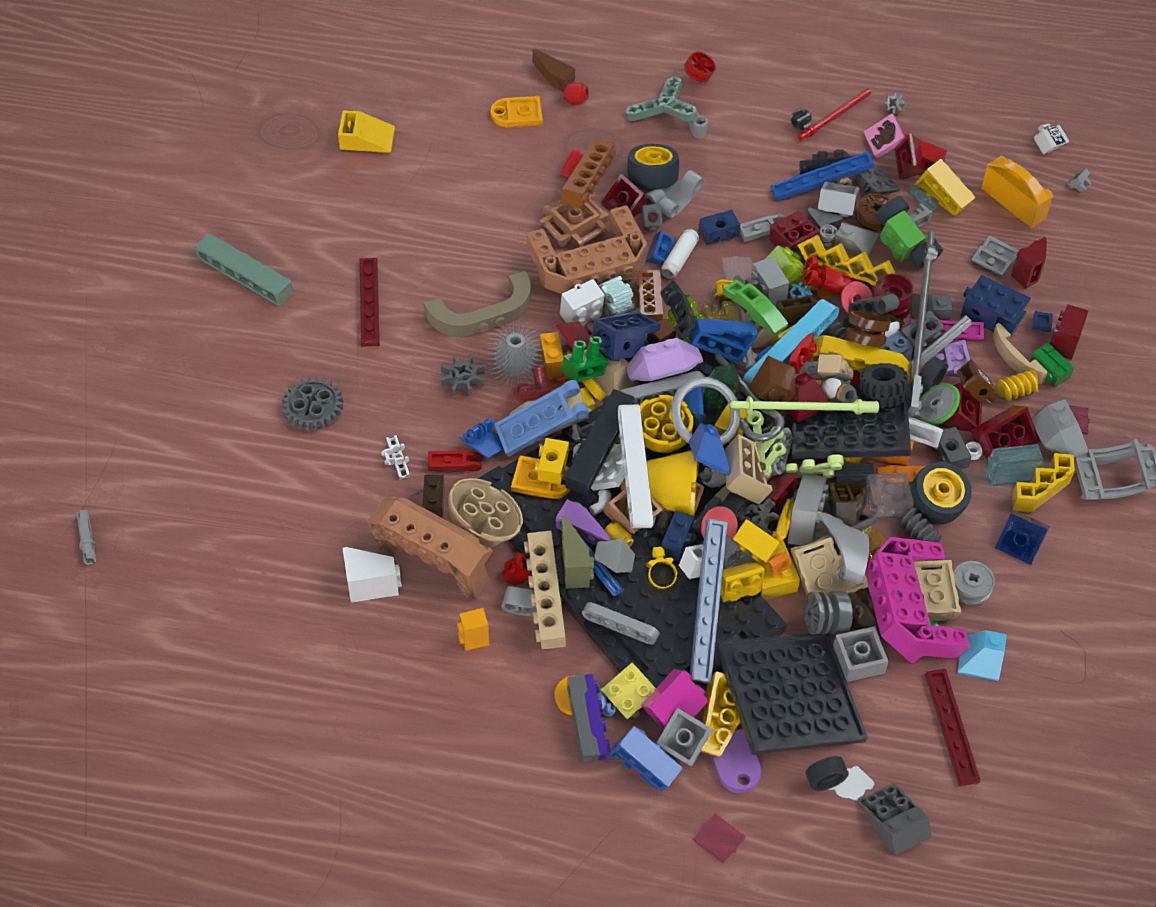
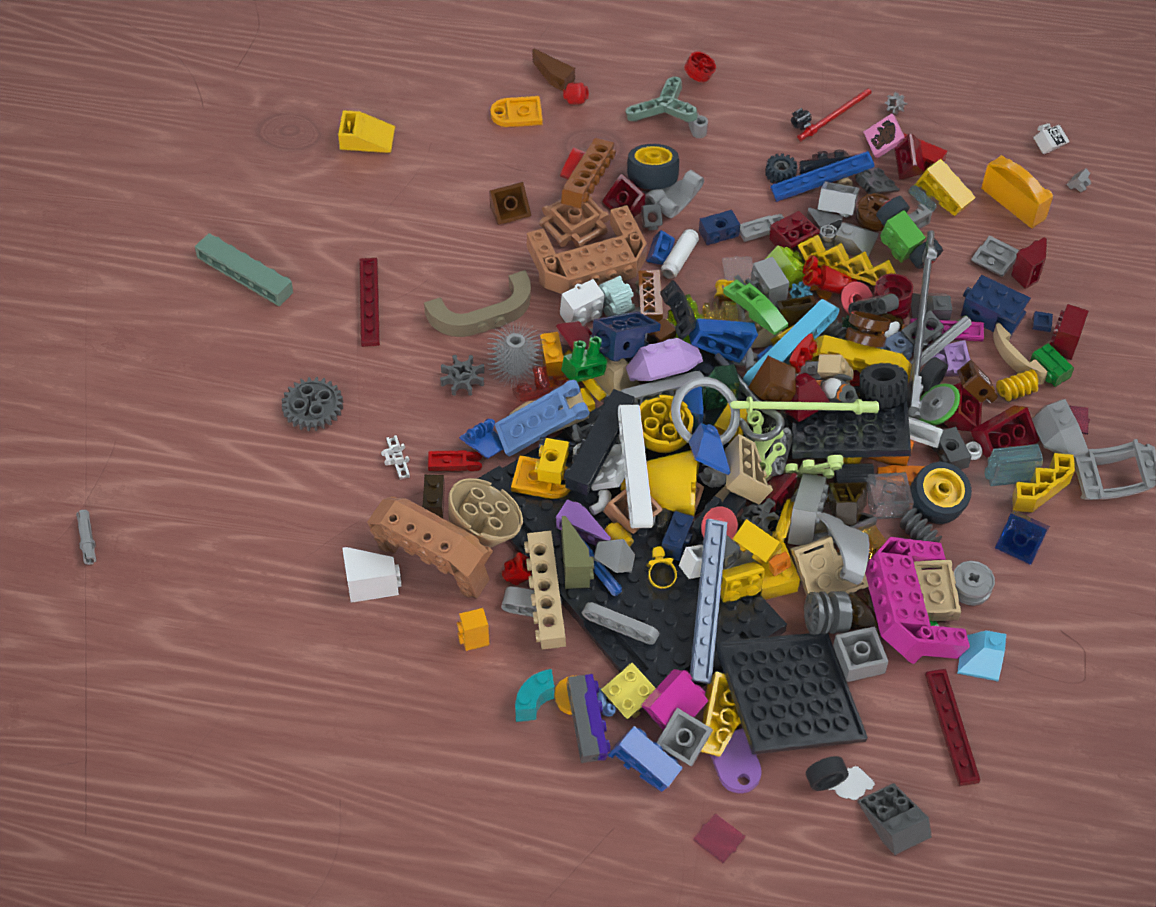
(509, 203): none -> reddish brown slope
(533, 694): none -> teal brick
(774, 163): none -> black bush

